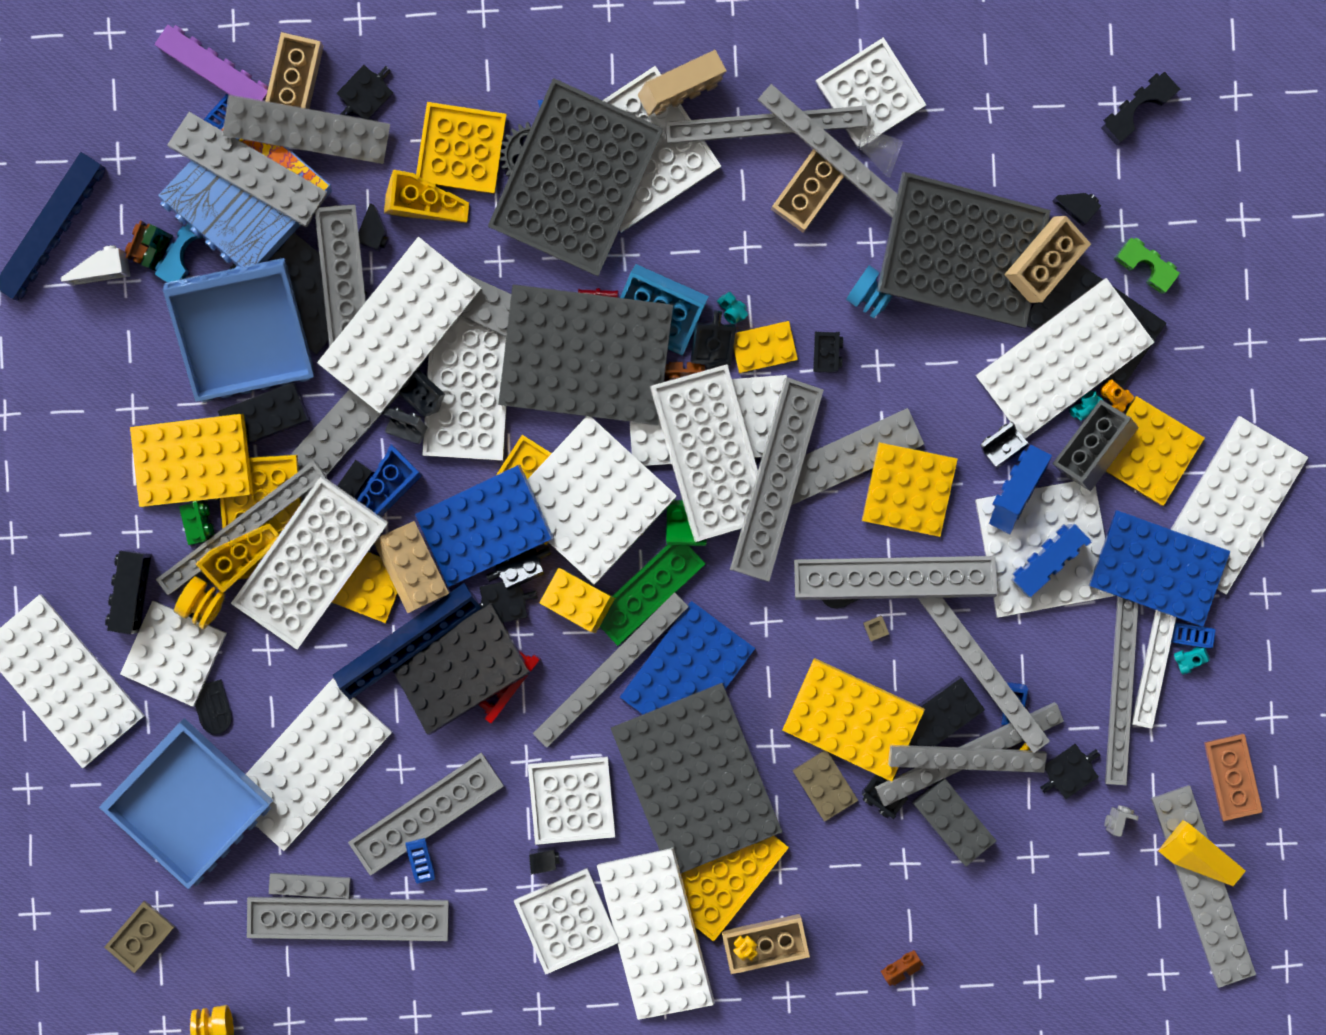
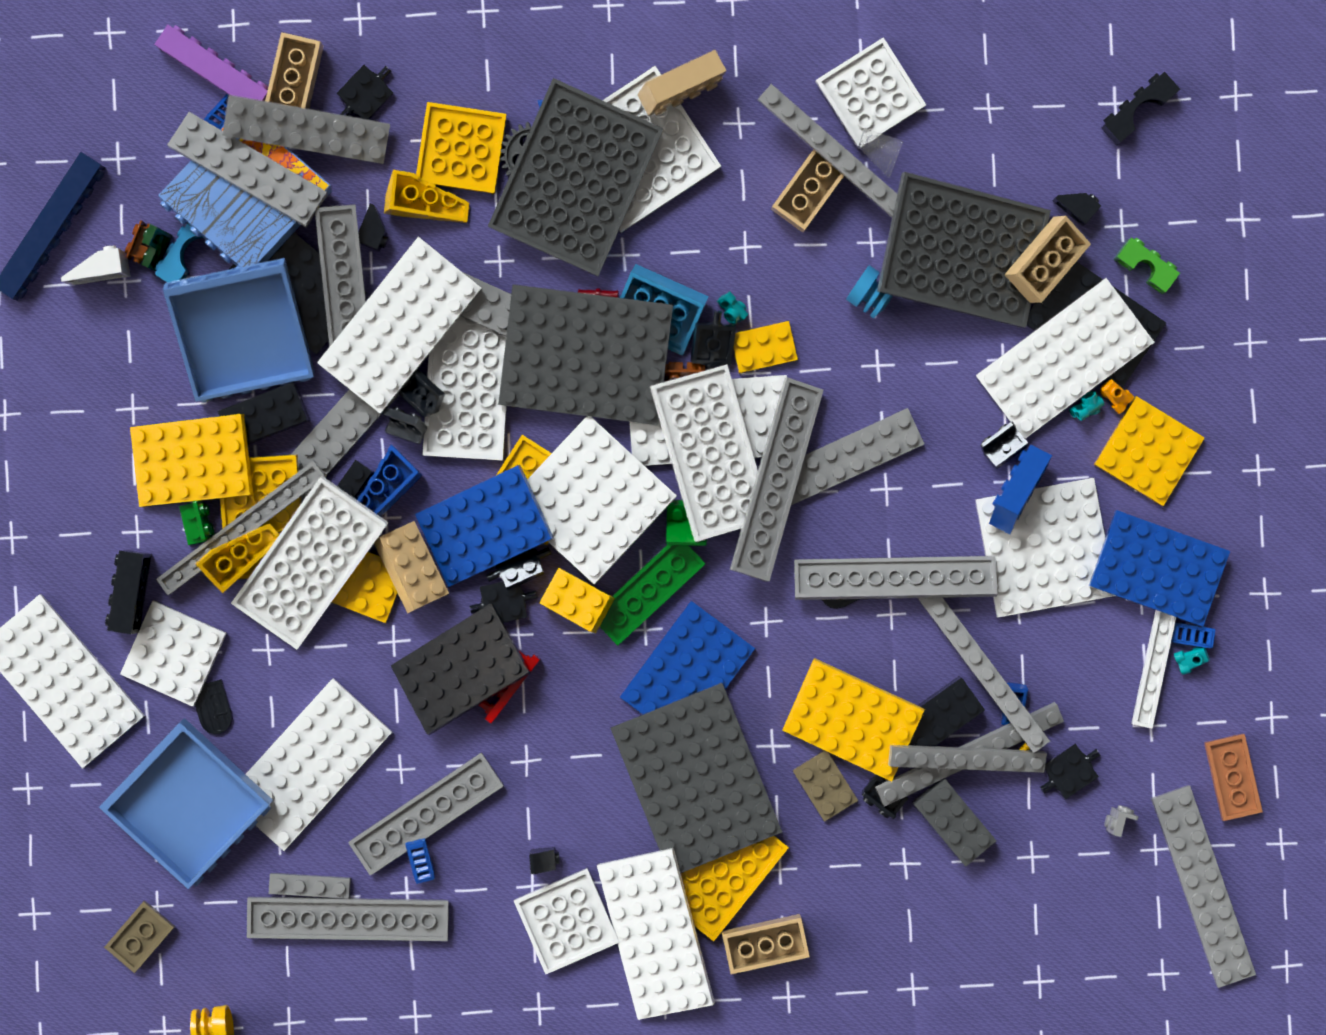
(197, 601): yellow wheel -> none
(406, 641): dark blue brick -> none
(571, 800): white plate -> none
(611, 669): light grey plate -> none
(745, 948): yellow gear -> none
(761, 125): light grey plate -> none
(826, 352): black bracket -> none
(875, 628): dark tan plate -> none
(894, 972): dark orange hinge -> none
(909, 489): yellow plate -> none
(1049, 559): blue wedge -> none
(1095, 445): dark grey brick -> none
(1121, 692): light grey plate -> none
(1197, 853): yellow wedge -> none
(1240, 494): white plate -> none

